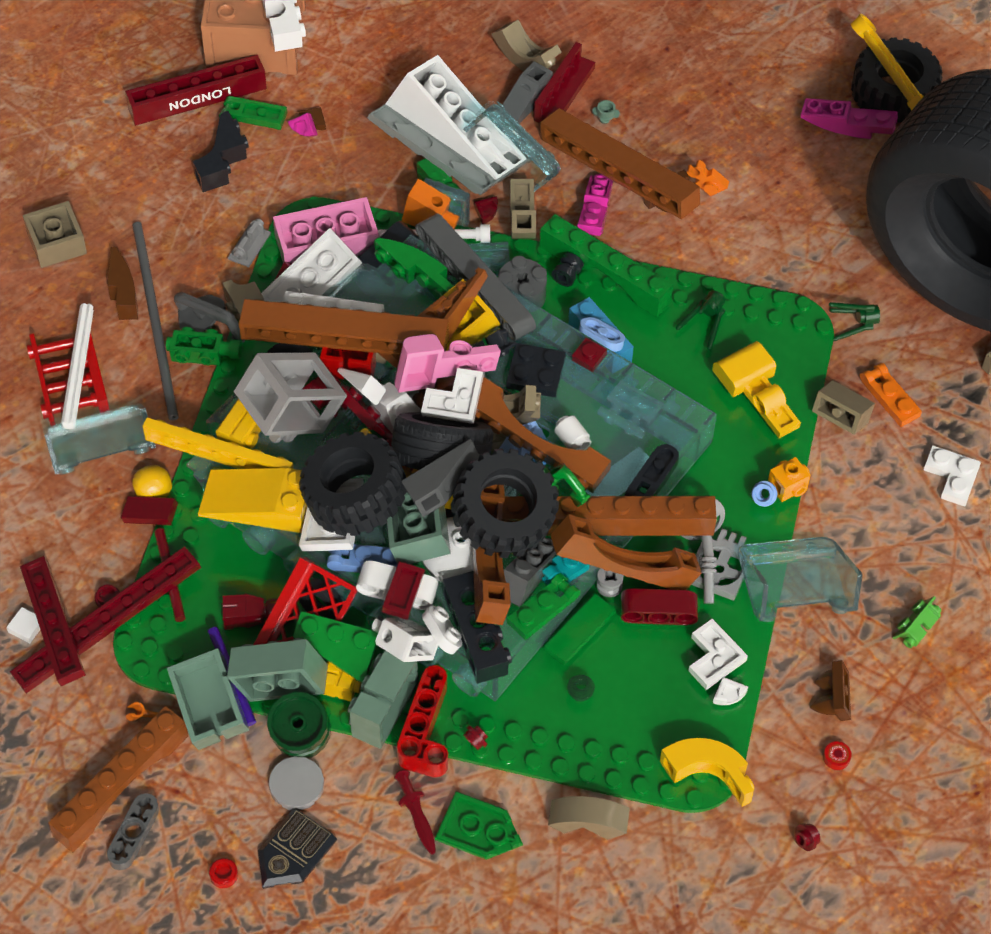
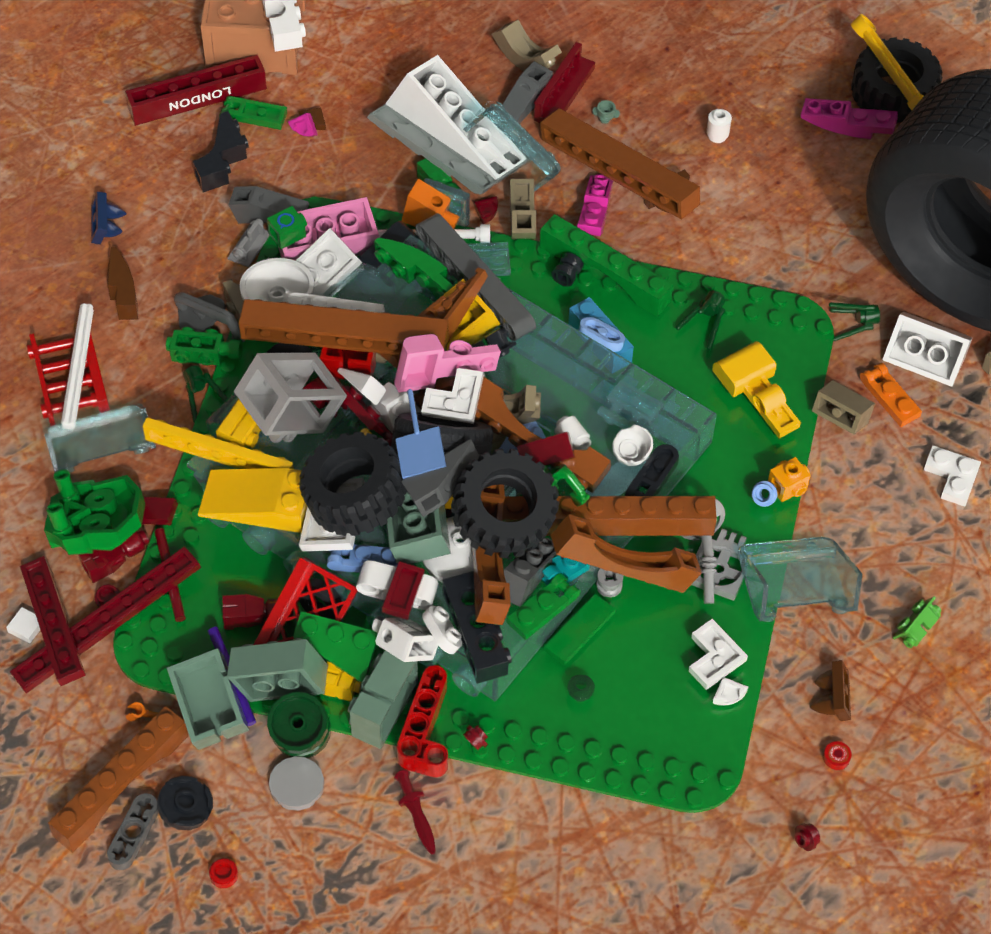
(54, 234): dark tan brick -> none
(93, 513): none -> green brick
(100, 212): none -> dark blue tile
(105, 562): none -> dark red piece
(152, 482): yellow hair -> none
(155, 322): dark grey piece -> none
(184, 803): none -> black tile
(196, 382): none -> dark green plant
(259, 203): none -> dark grey slope
(273, 277): none -> white dish
(286, 227): none -> green brick
(293, 850): black tile -> none
(420, 450): none -> medium blue piece
(477, 828): green tile -> none
(525, 279): dark grey brick -> none
(537, 368): black plate -> none
(549, 449): none -> dark red tile
(589, 354): dark red plate -> none
(595, 814): dark tan brick -> none
(632, 445): none -> white hair
(659, 606): dark red beam -> none
(709, 180): orange plate -> none
(711, 757): yellow arch -> none
(718, 125): none -> white brick
(927, 348): none -> white slope

